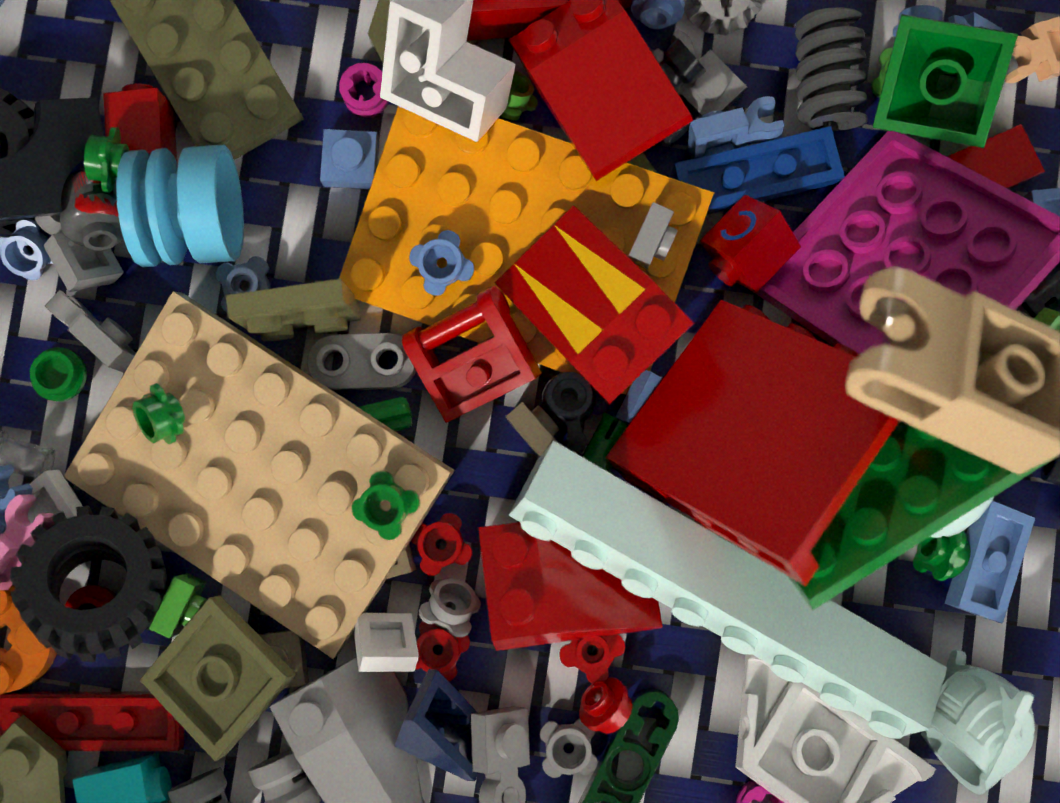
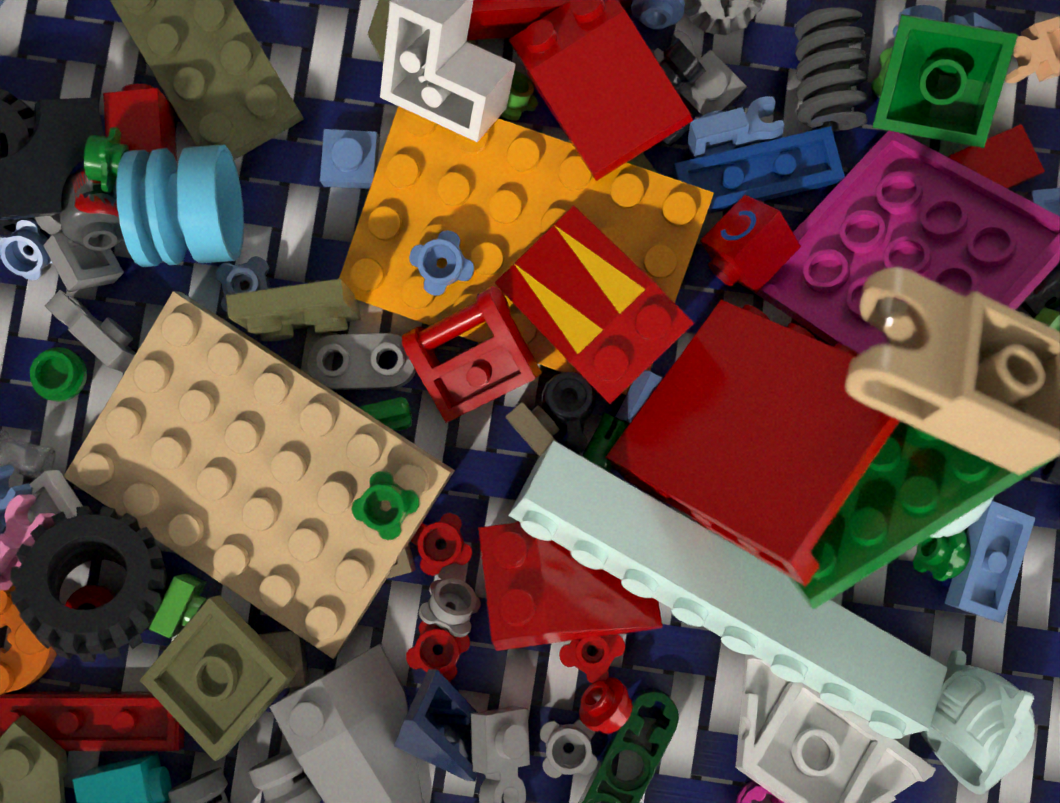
(159, 415): green plate -> none
(347, 83): dark pink bush -> none
(385, 642): white plate -> none
(654, 236): light grey plate -> none

